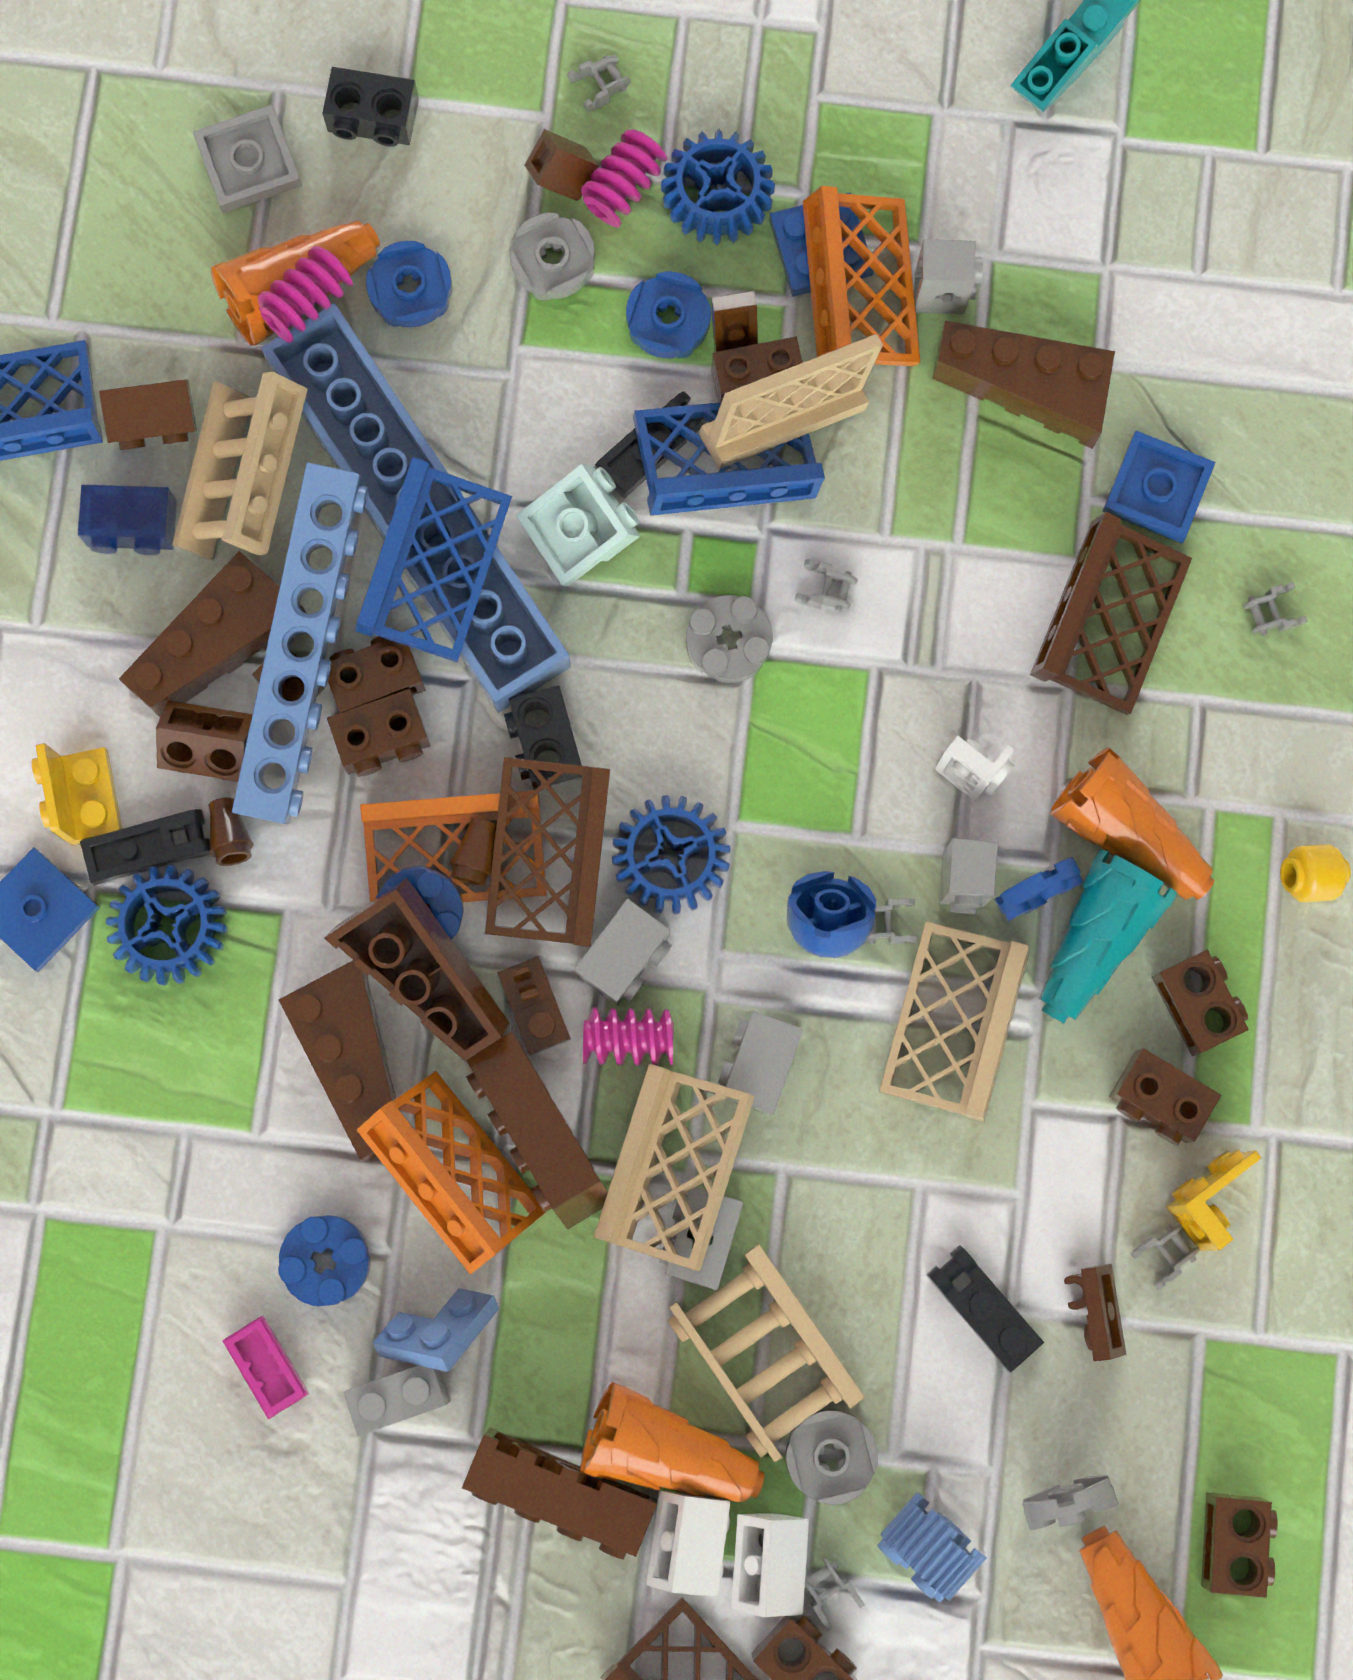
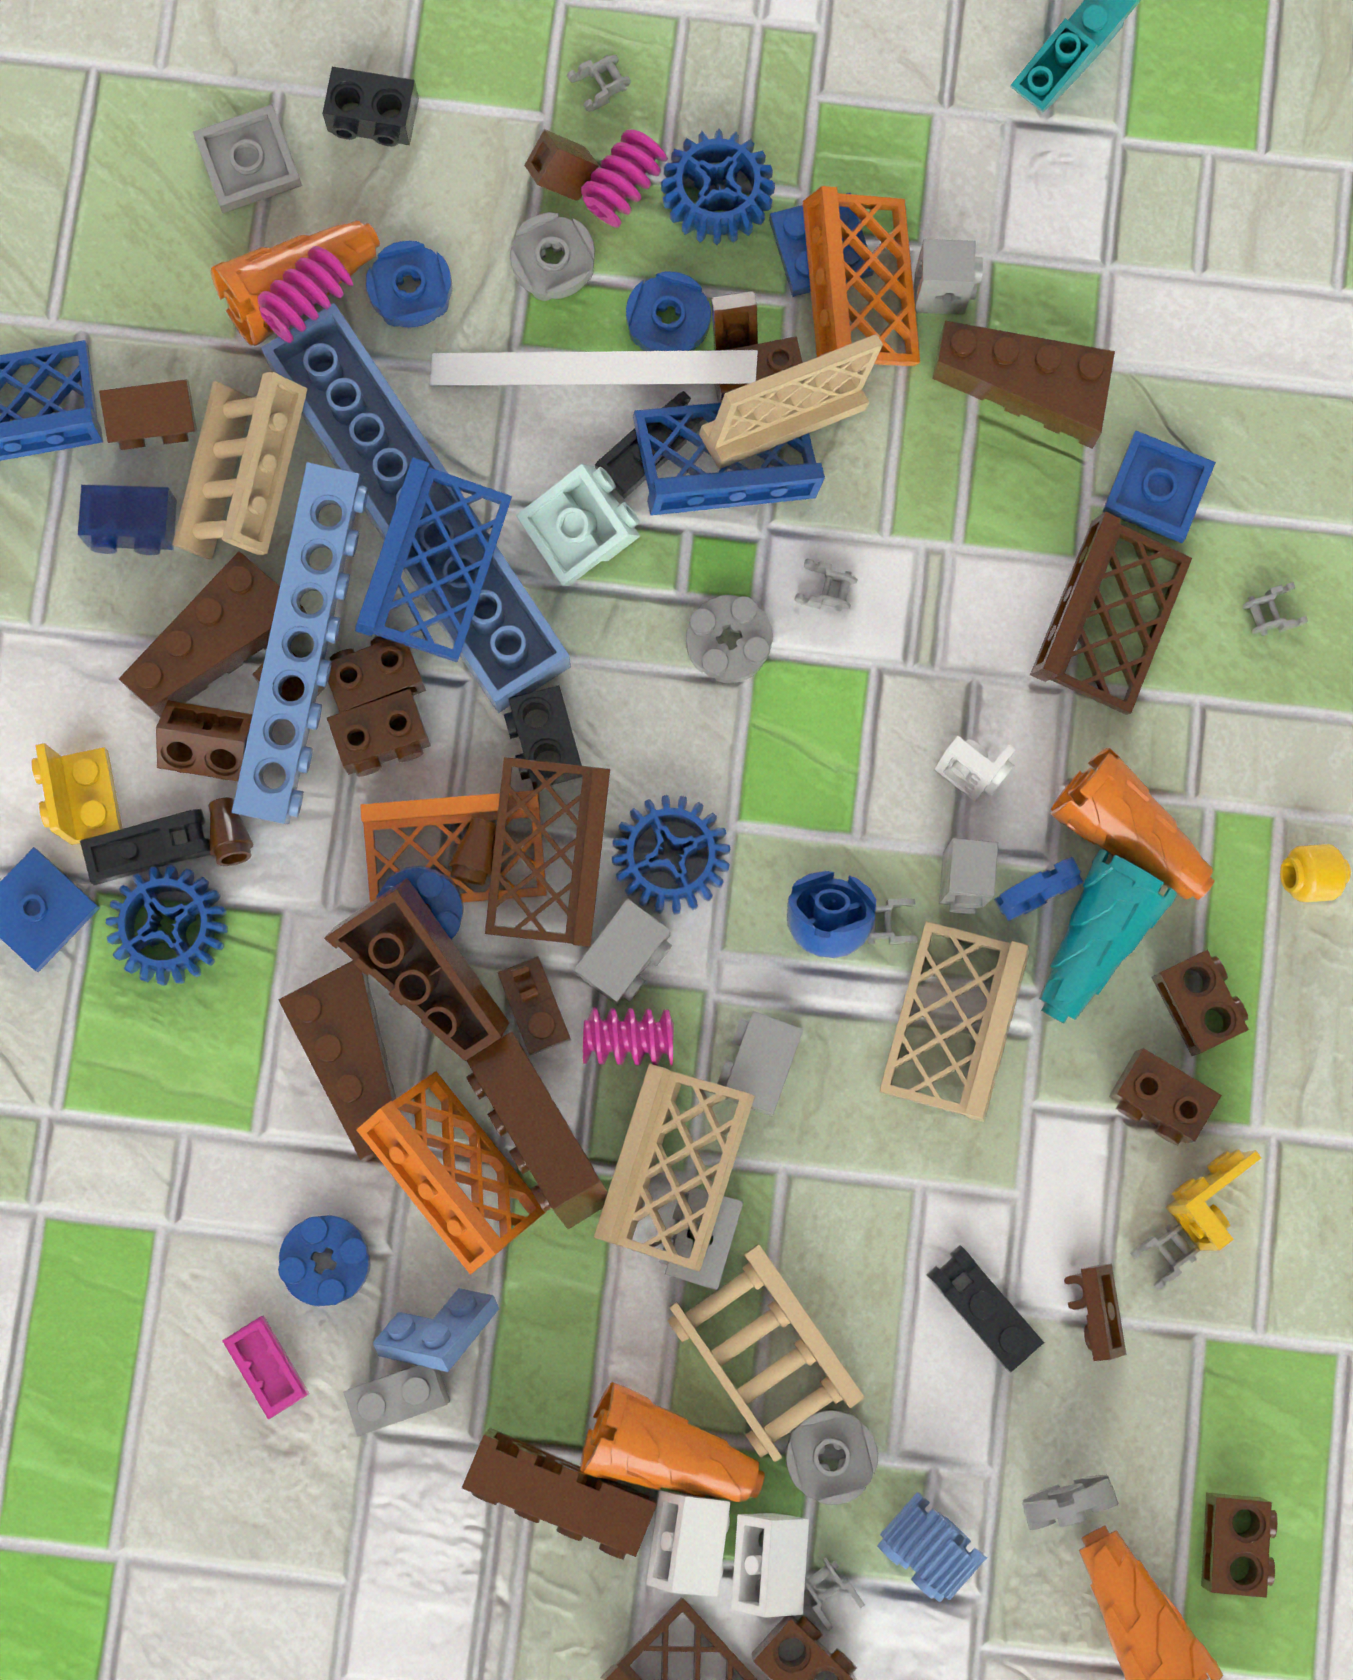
(594, 368): none -> white sticker

